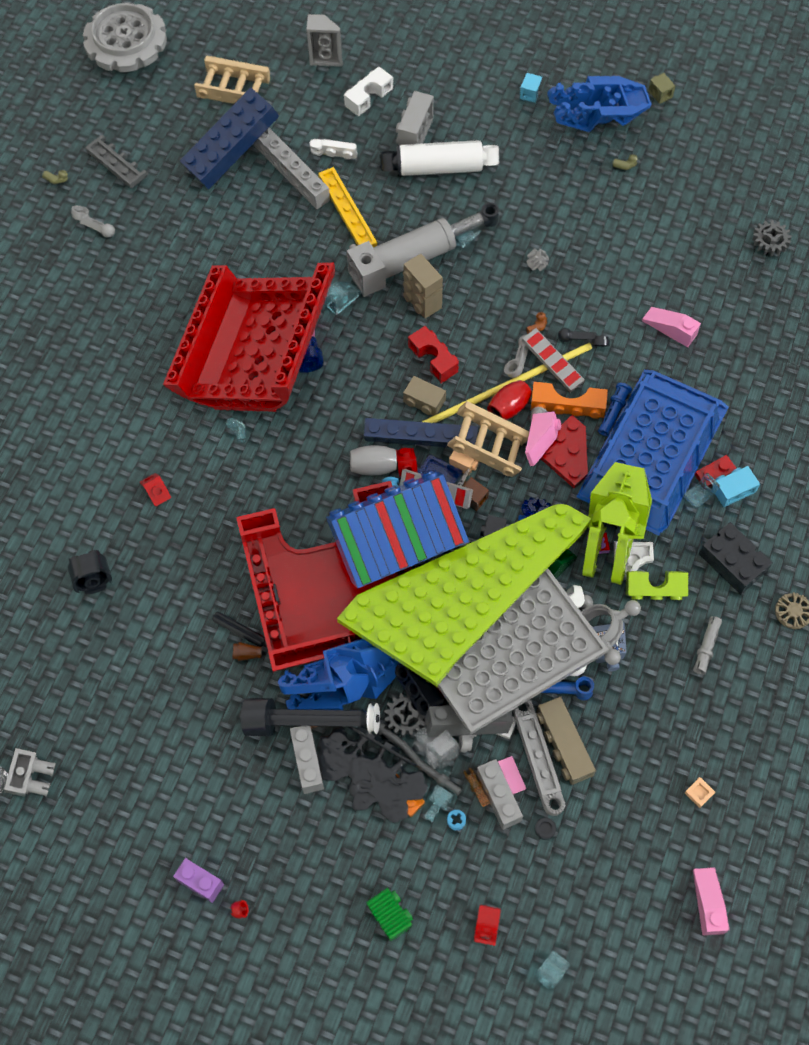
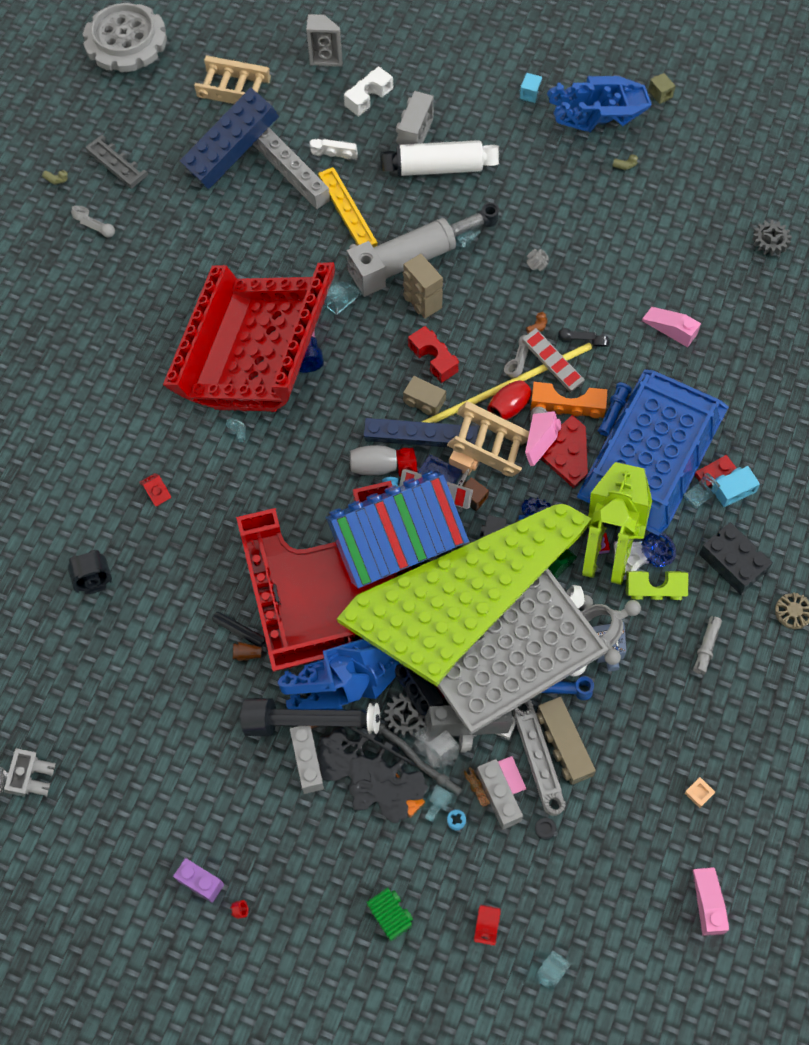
(658, 549): none -> clear blue wheel

